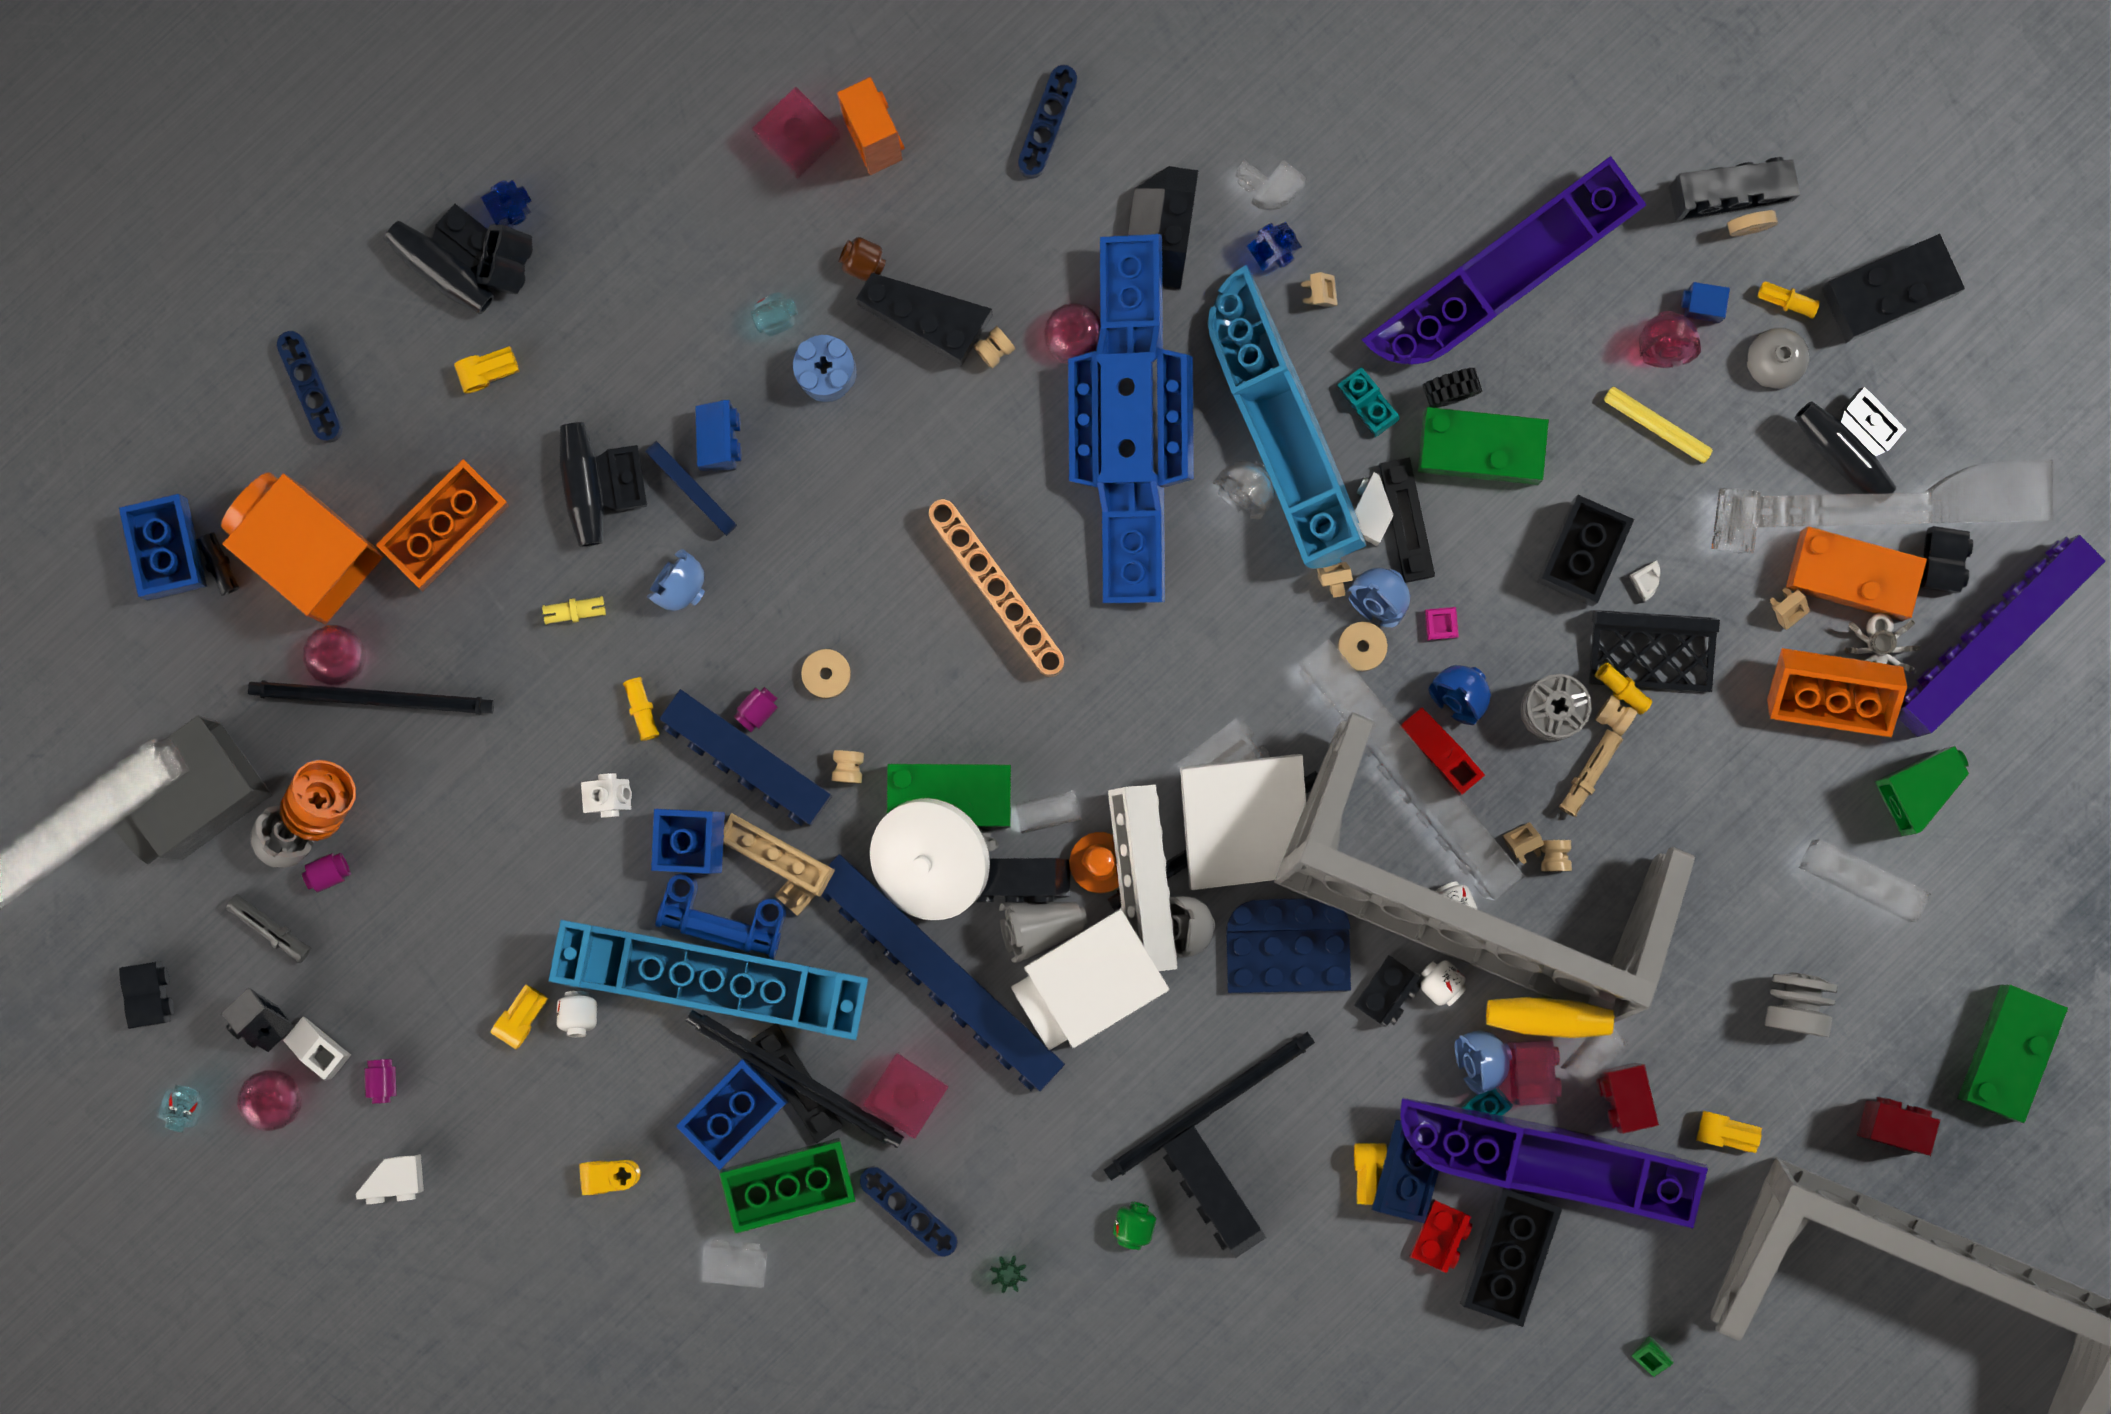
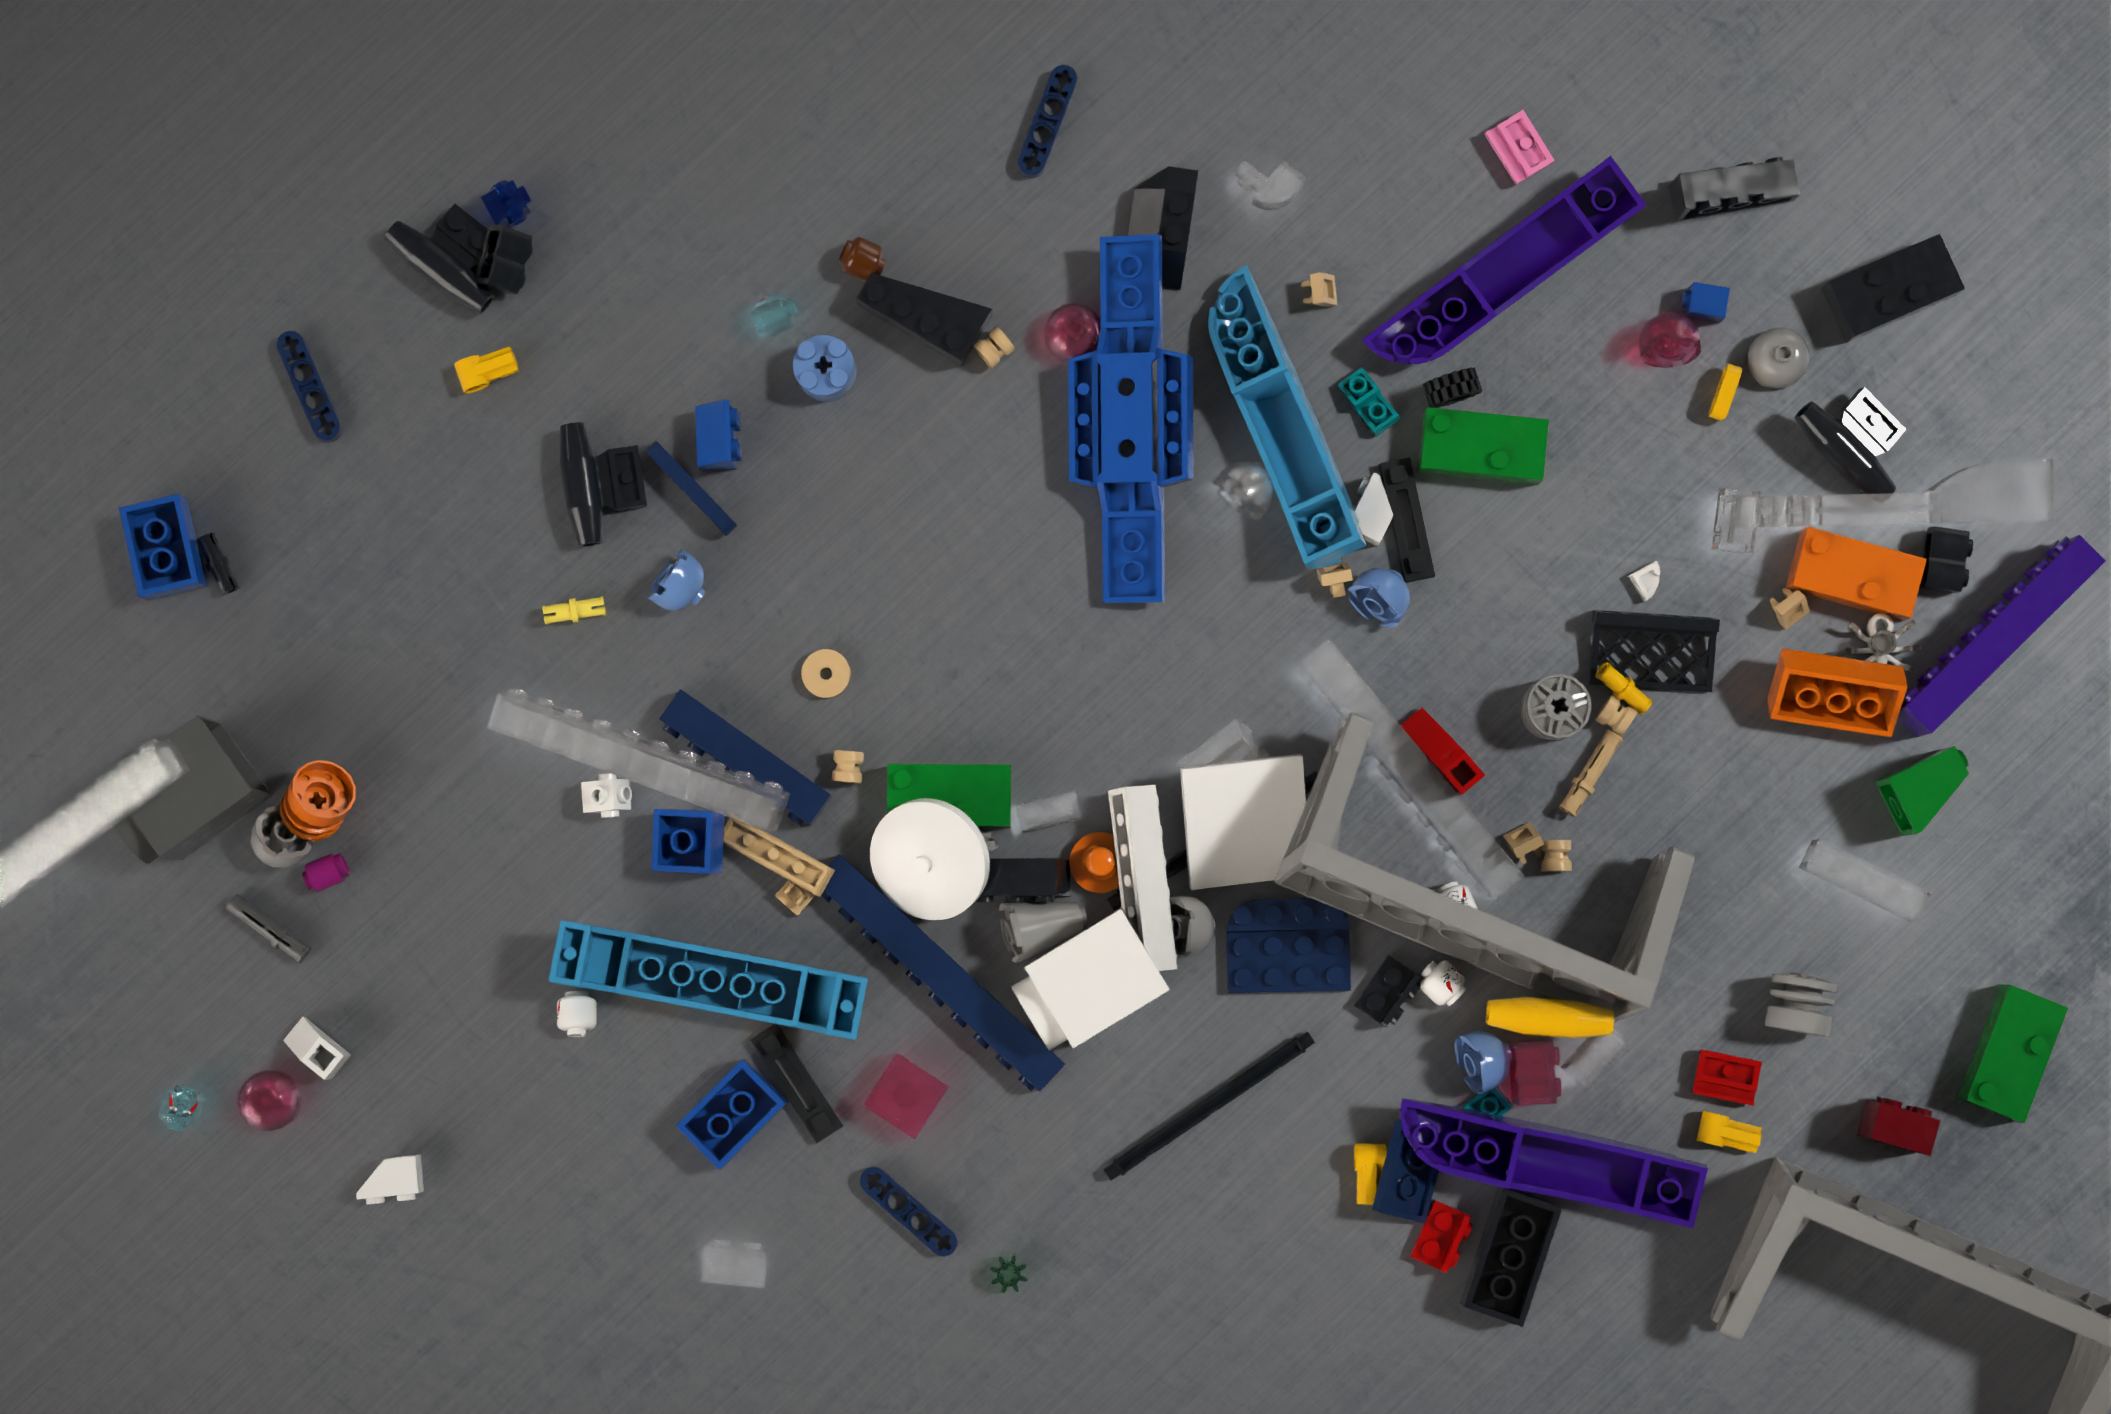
(145, 994): black brick -> none
(257, 1020): black brick -> none
(298, 545): orange container -> none
(334, 655): clear pink cylinder -> none
(370, 697): black piece -> none
(380, 1080): magenta brick -> none
(442, 525): orange brick -> none
(516, 1023): yellow piece -> none
(603, 1176): yellow piece -> none
(639, 760): none -> clear brick
(641, 709): yellow pin -> none
(717, 928): blue piece -> none
(756, 709): magenta brick -> none
(787, 1185): green brick -> none
(794, 1079): black piece -> none
(796, 132): clear pink brick -> none
(870, 125): orange brick -> none
(994, 573): light nougat beam -> none
(1134, 1226): green head -> none
(1214, 1192): black wedge -> none
(1274, 246): clear blue brick -> none
(1376, 645): tan piece -> none
(1441, 623): dark pink tile -> none
(1463, 691): blue cylinder -> none
(1519, 147): none -> bright pink plate
(1585, 550): black brick -> none
(1629, 1096): dark red brick -> none
(1652, 1357): green slope -> none
(1658, 425): light yellow axle -> none
(1725, 392): none -> yellow beam
(1726, 1077): none -> red plate
(1752, 223): tan piece -> none
(1788, 299): yellow axle -> none

